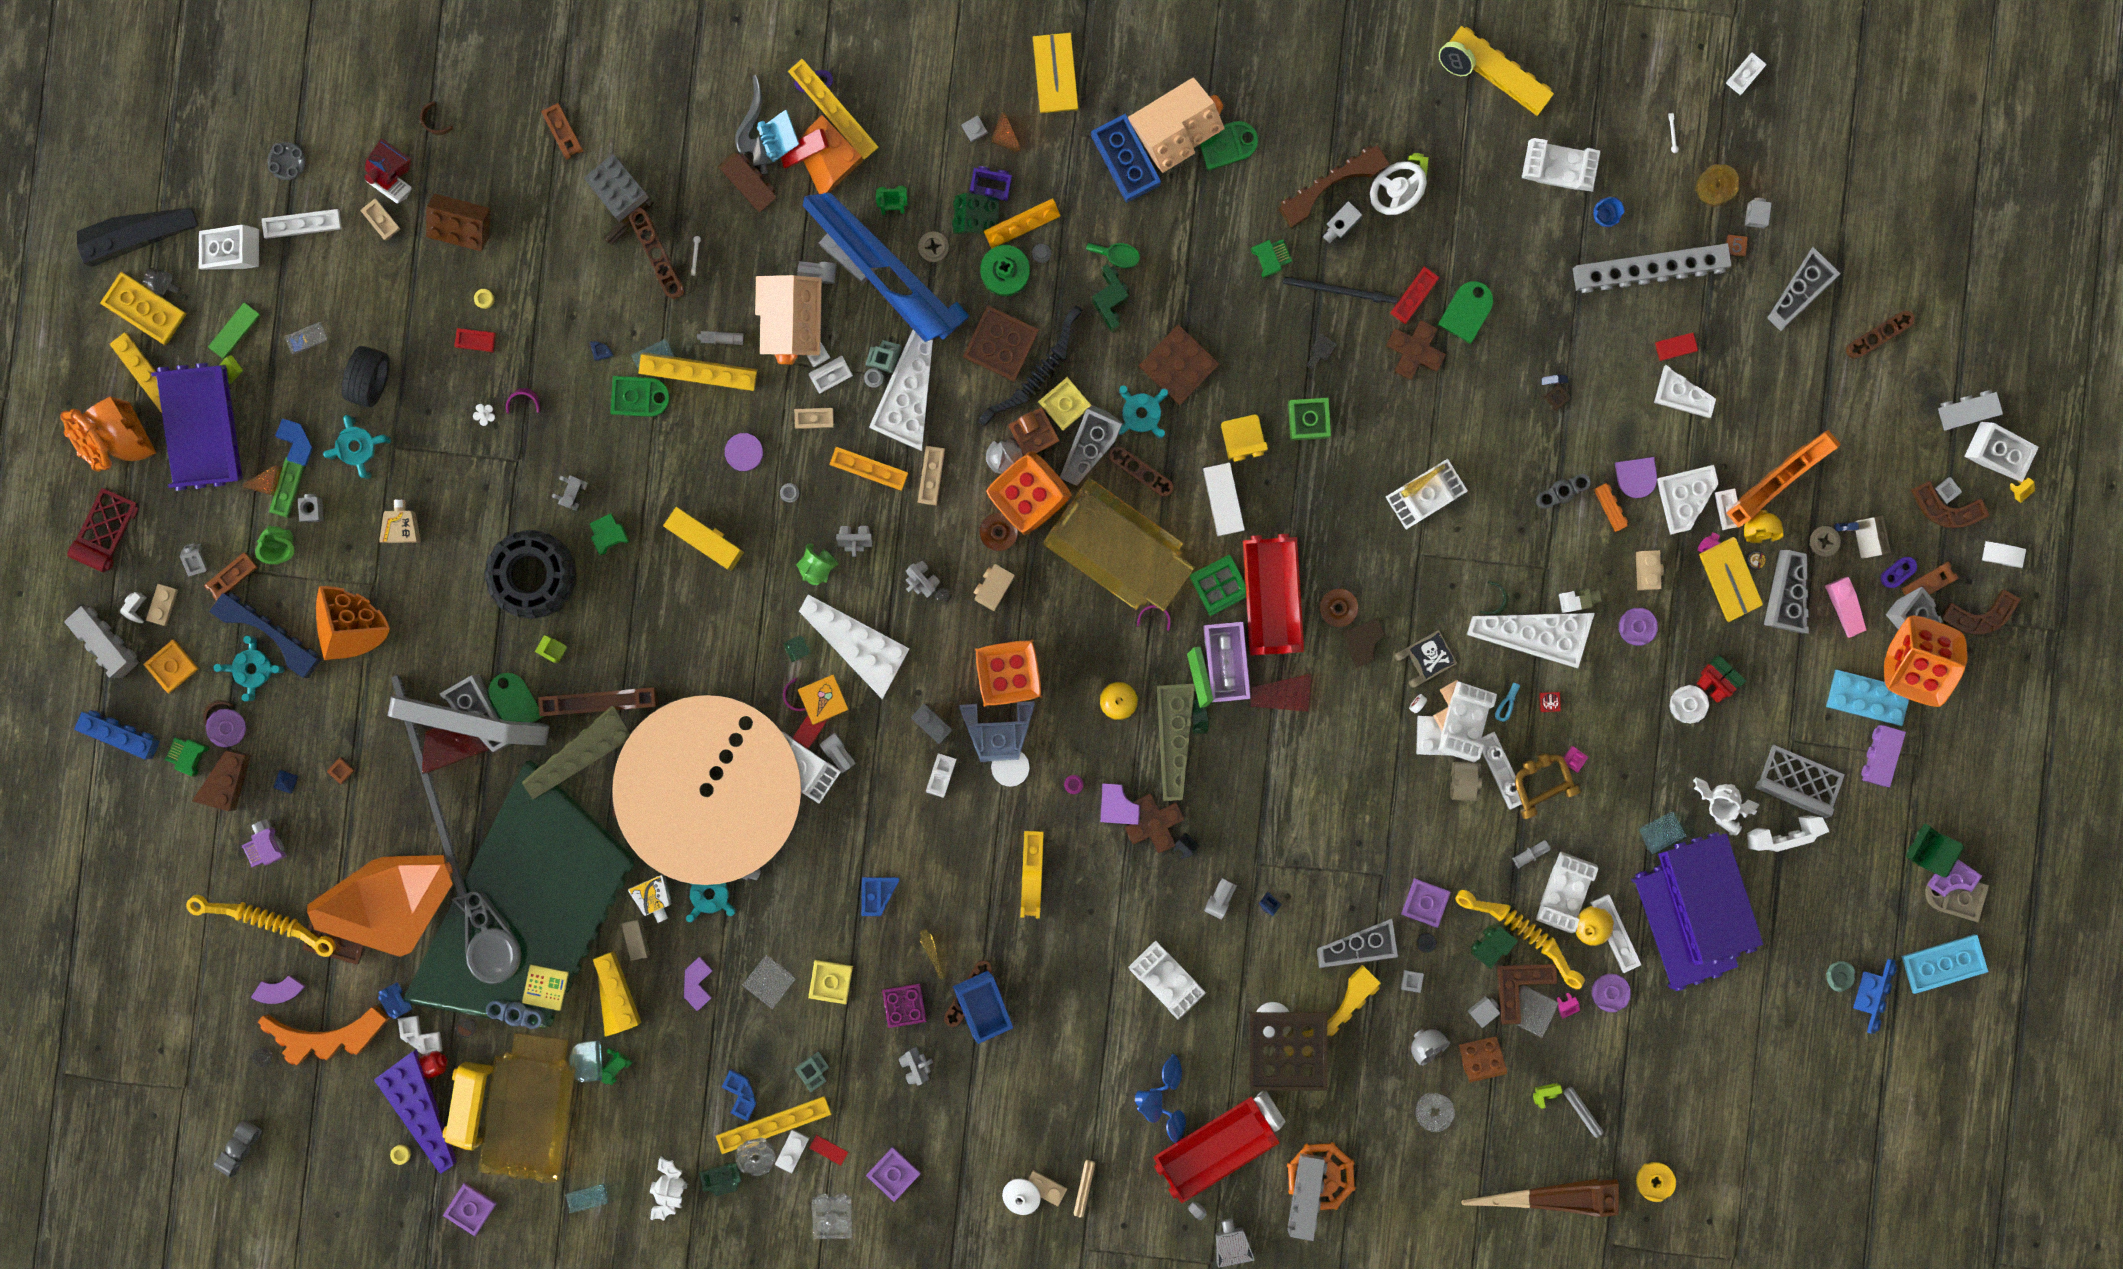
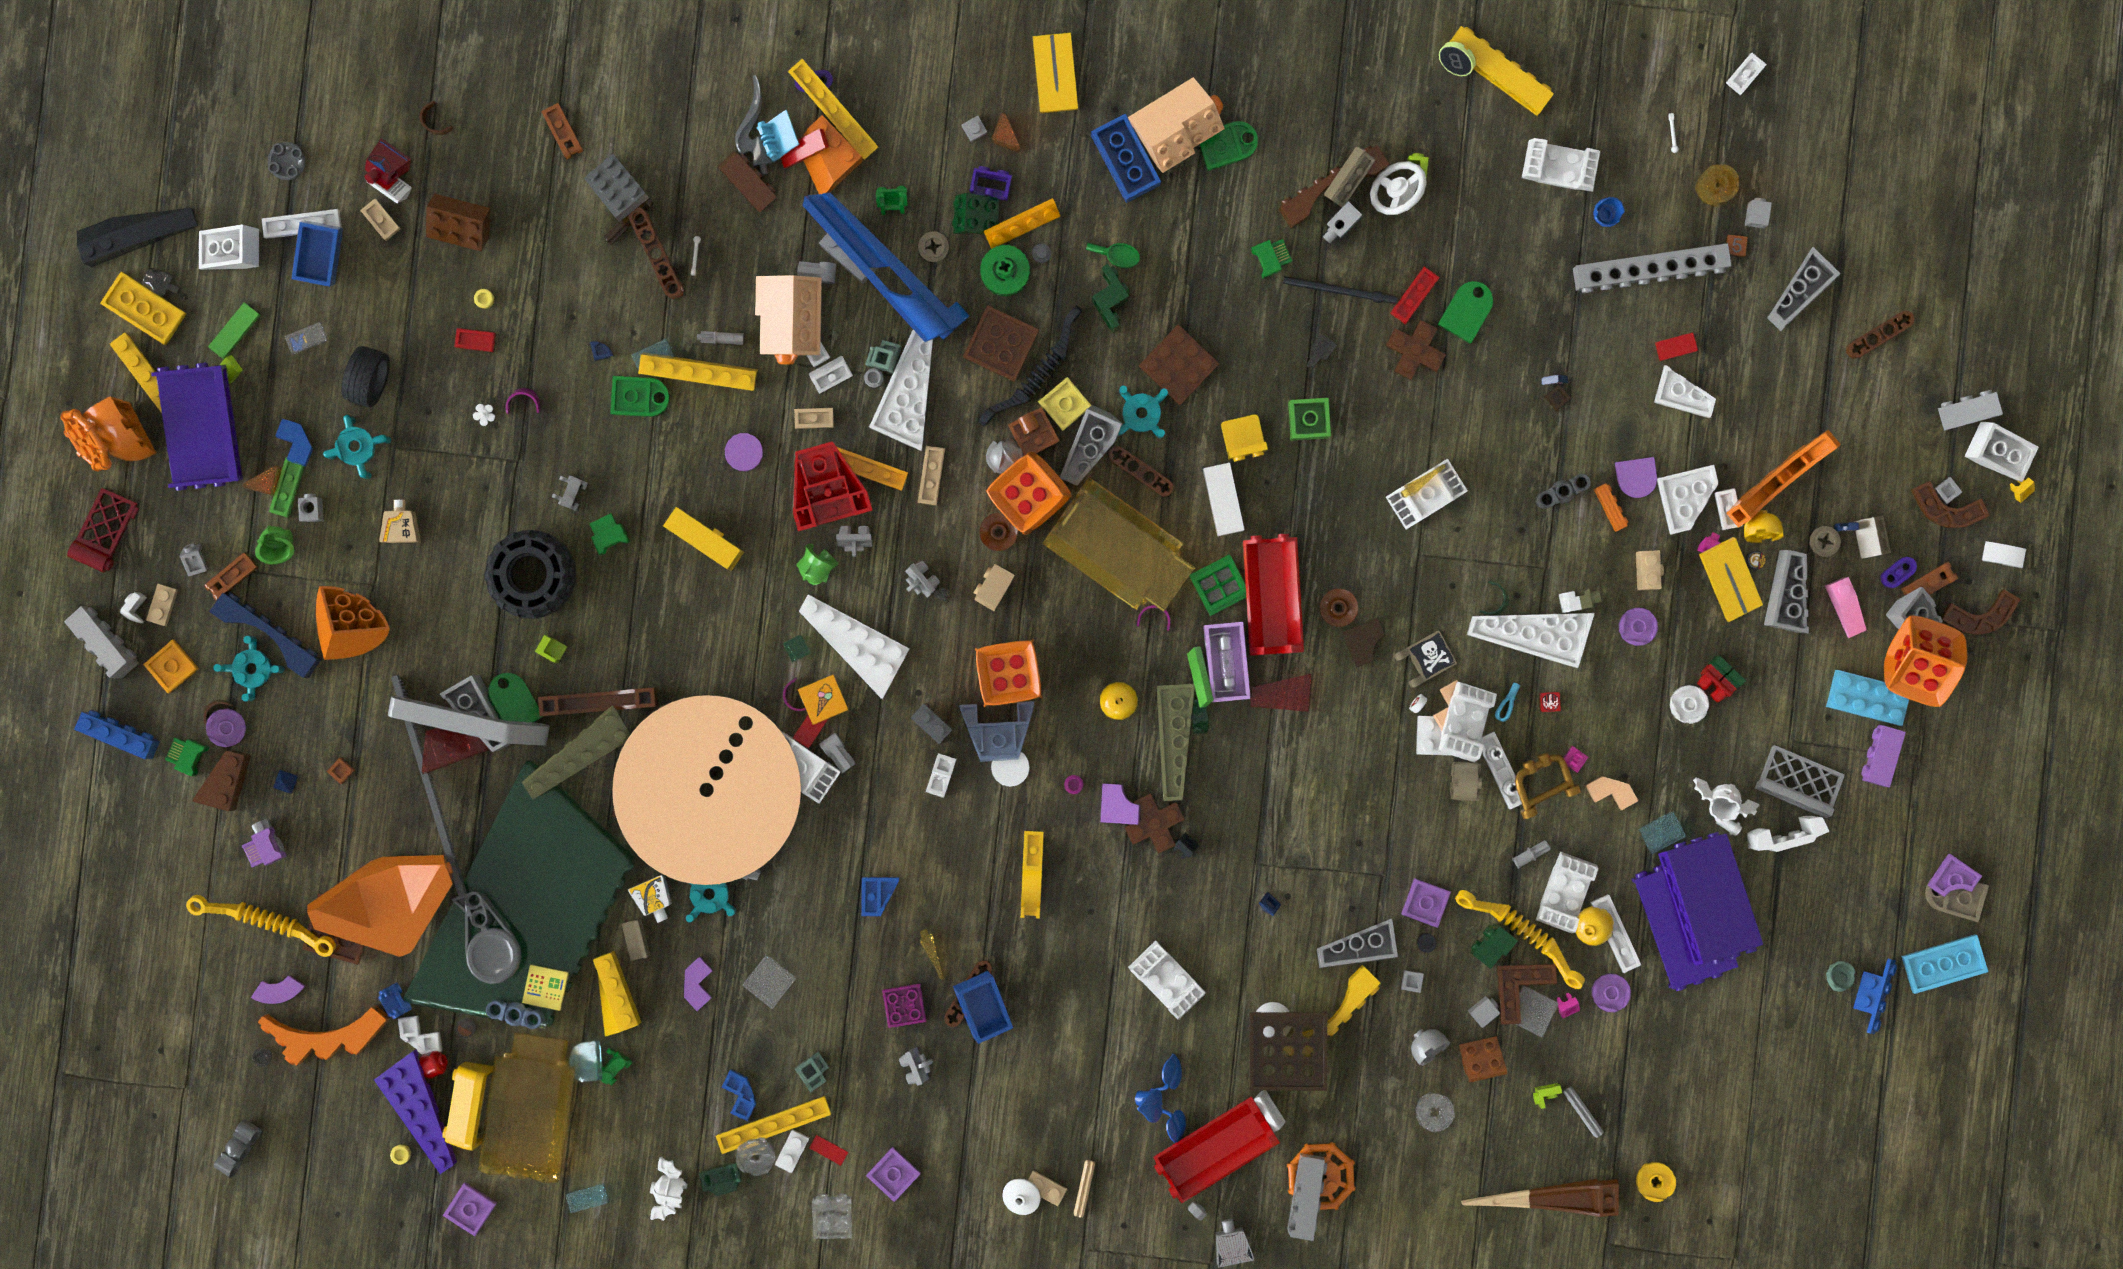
(317, 253): none -> blue piece
(789, 492): light grey plate -> none
(825, 487): none -> red wedge
(830, 982): light yellow tile -> none
(1218, 903): light grey piece -> none
(1349, 176): none -> dark tan slope
(1620, 791): none -> light nougat tile
(1934, 851): dark green bracket -> none

